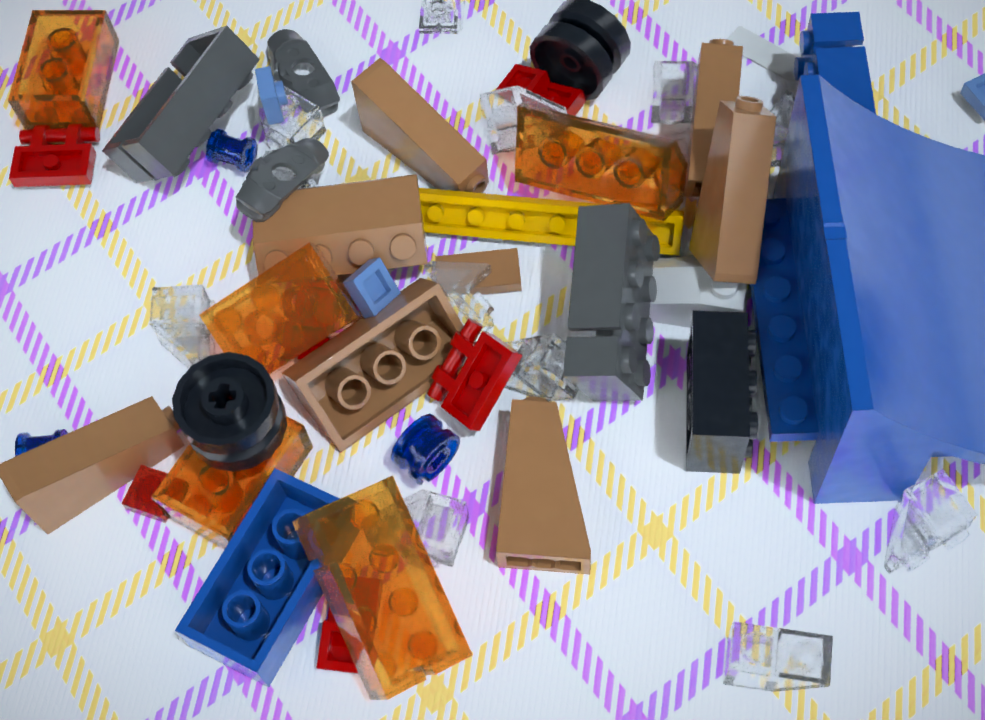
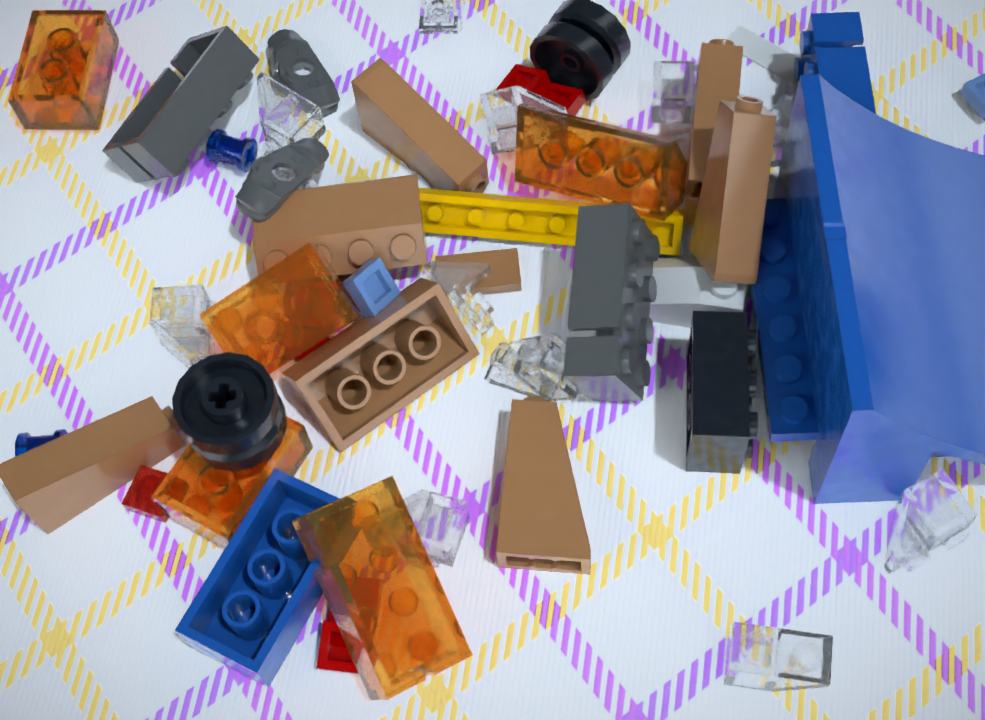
(54, 164): red plate -> none
(271, 95): medium blue plate -> none
(425, 448): clear blue wheel -> none
(481, 378): red plate -> none

